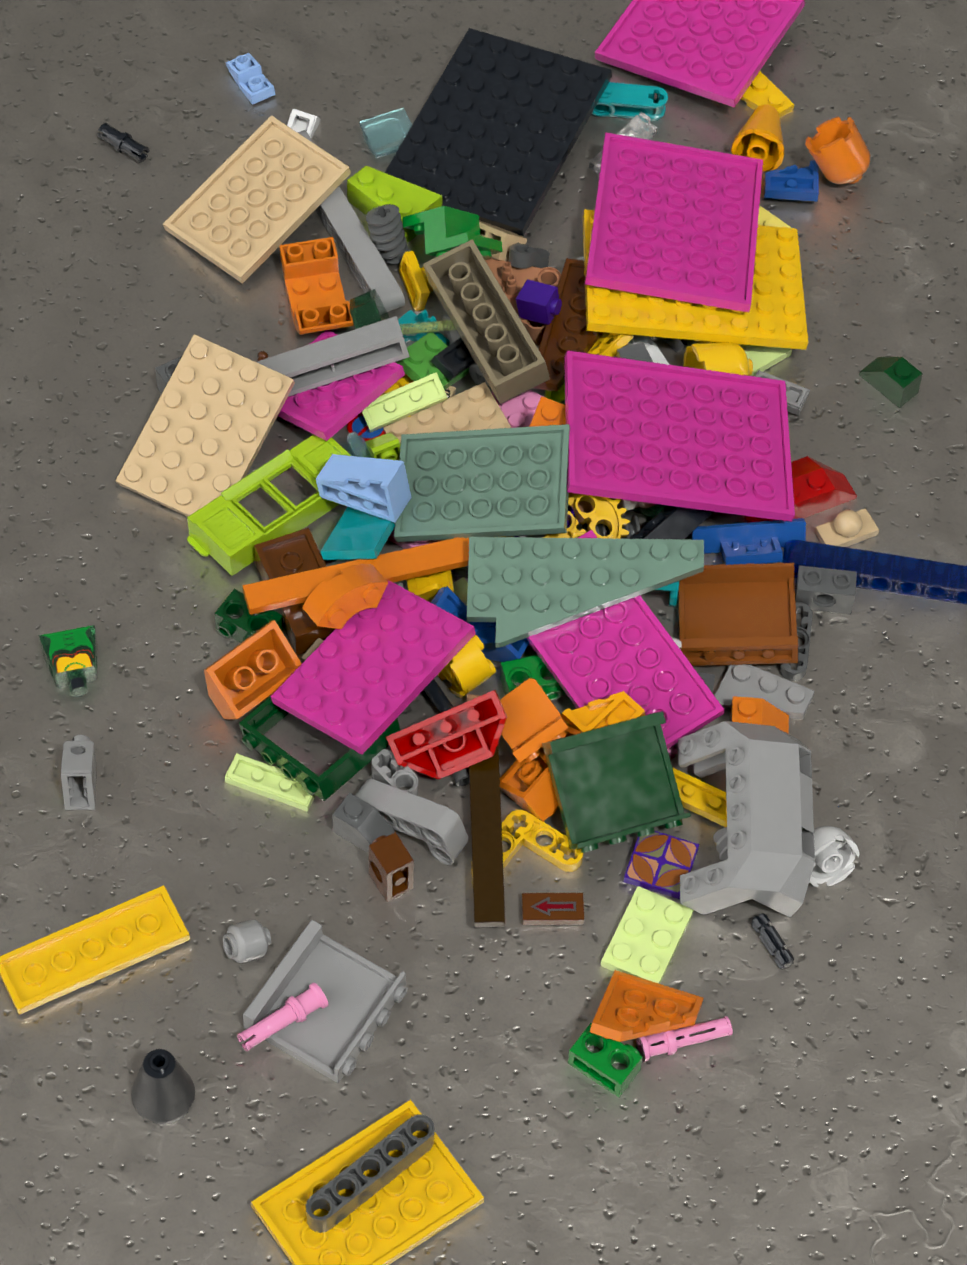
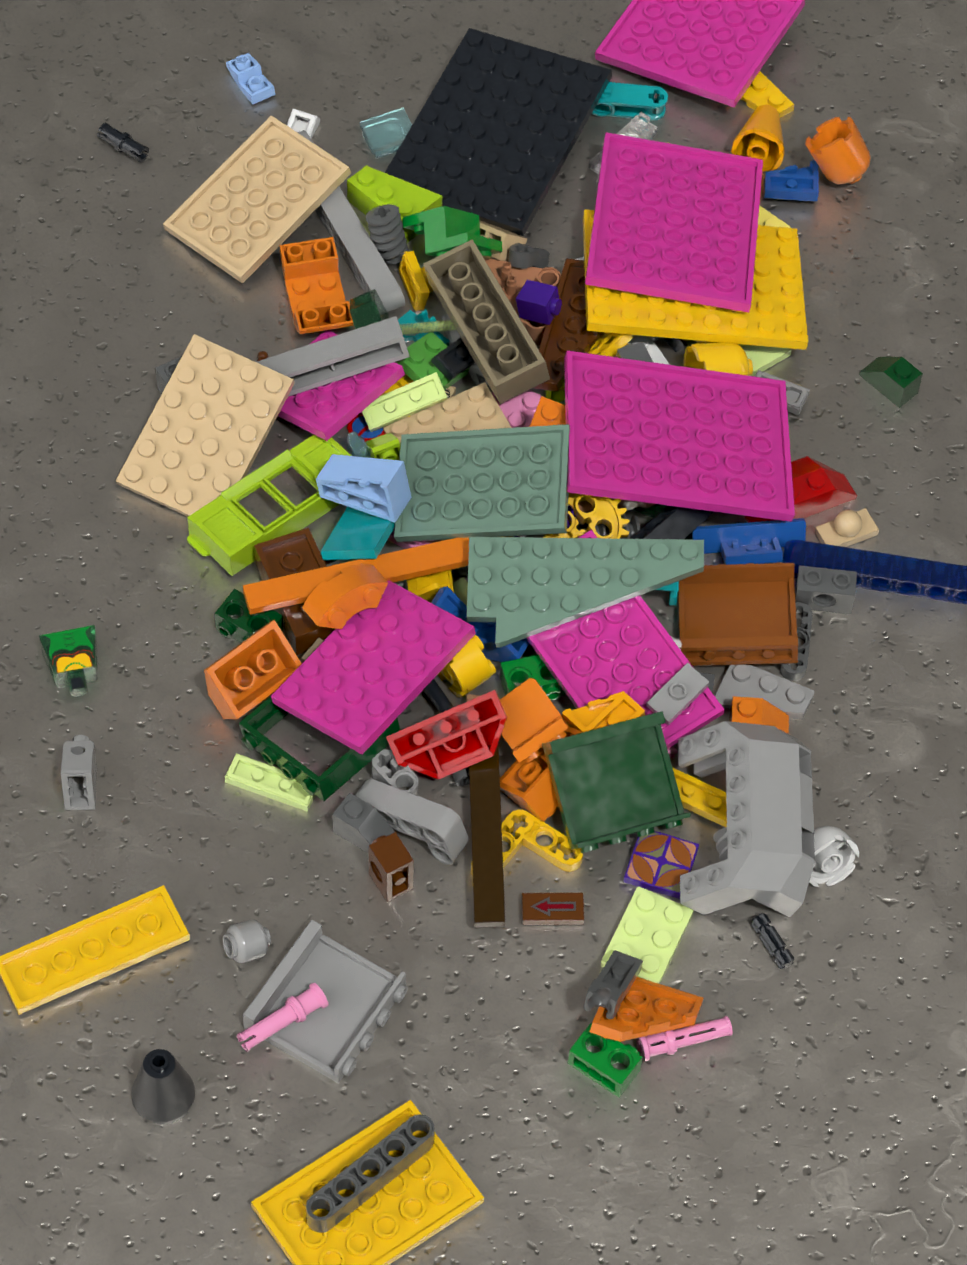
(613, 983): none -> dark grey plate
(678, 693): none -> light grey plate

